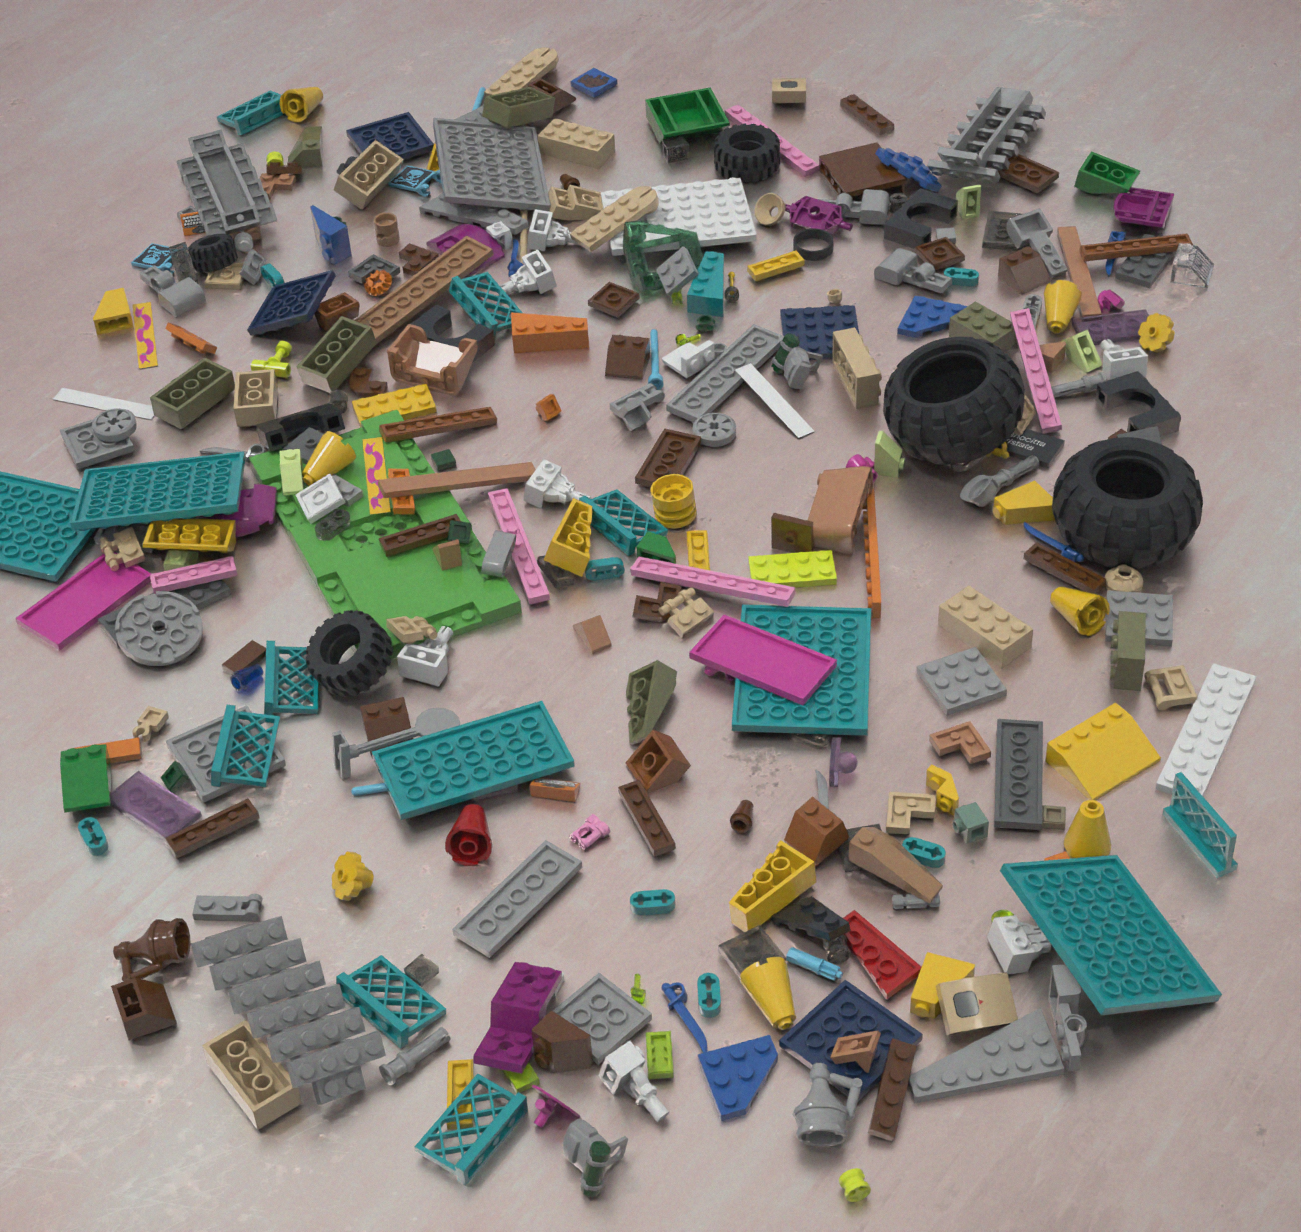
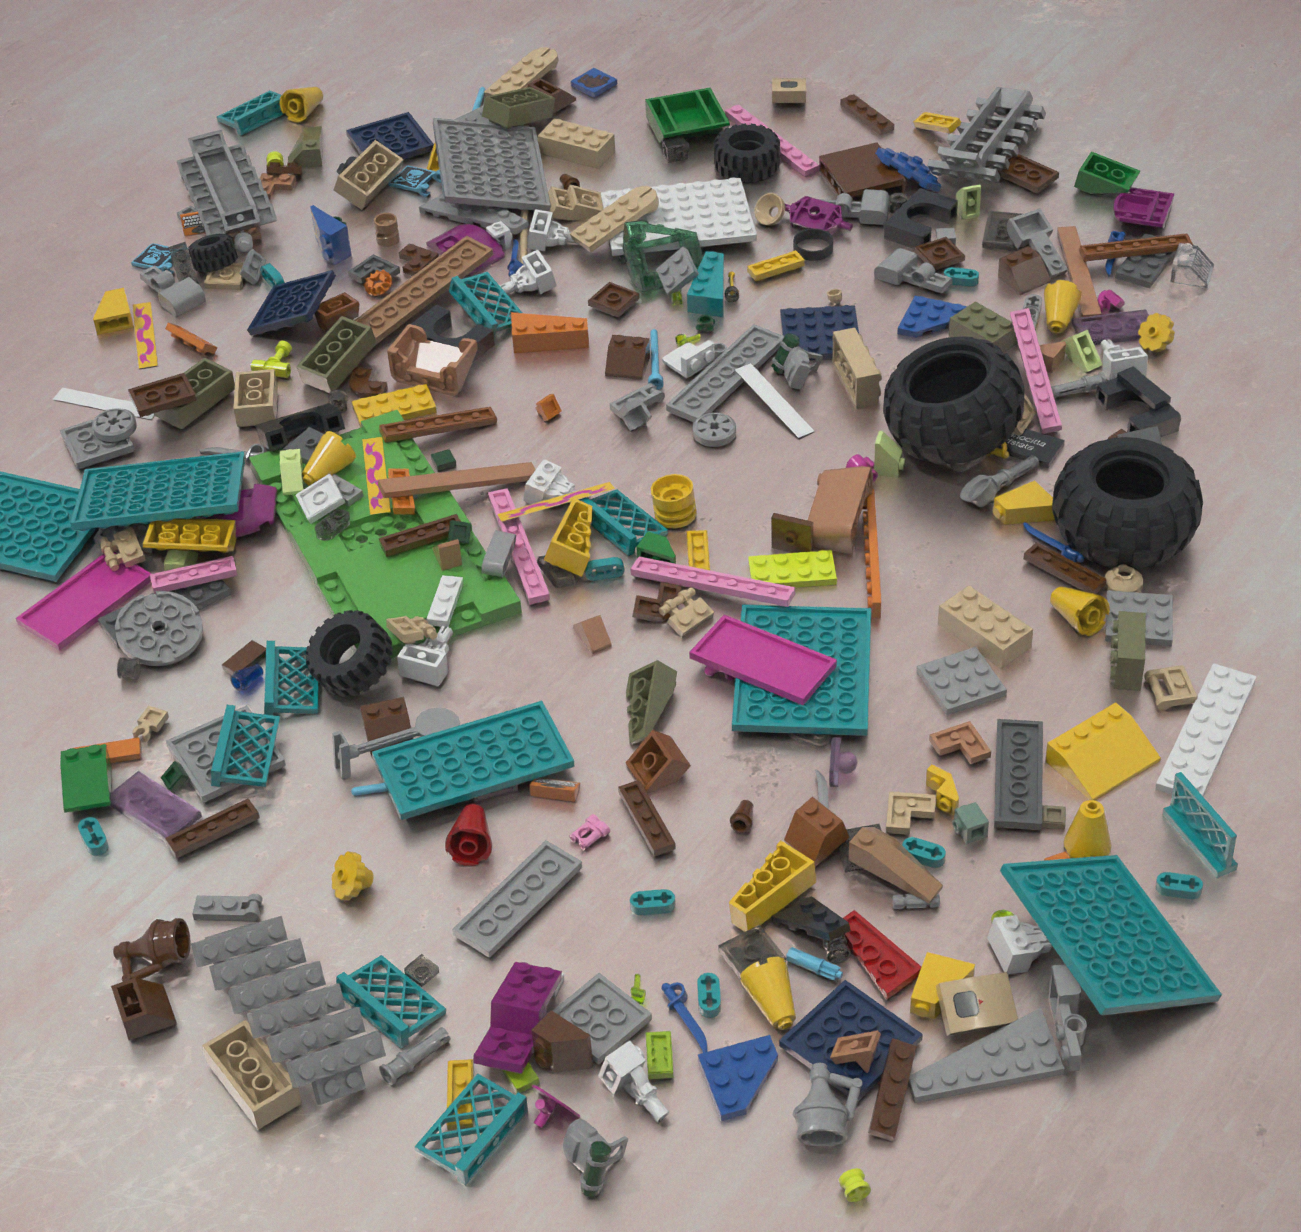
(128, 668): none -> clear smoke wheel
(162, 394): none -> reddish brown plate
(445, 601): none -> white plate
(555, 501): none -> yellow sticker
(668, 456): reddish brown plate -> none
(937, 122): none -> yellow plate
(1143, 387): none -> black tile
(1179, 885): none -> teal beam

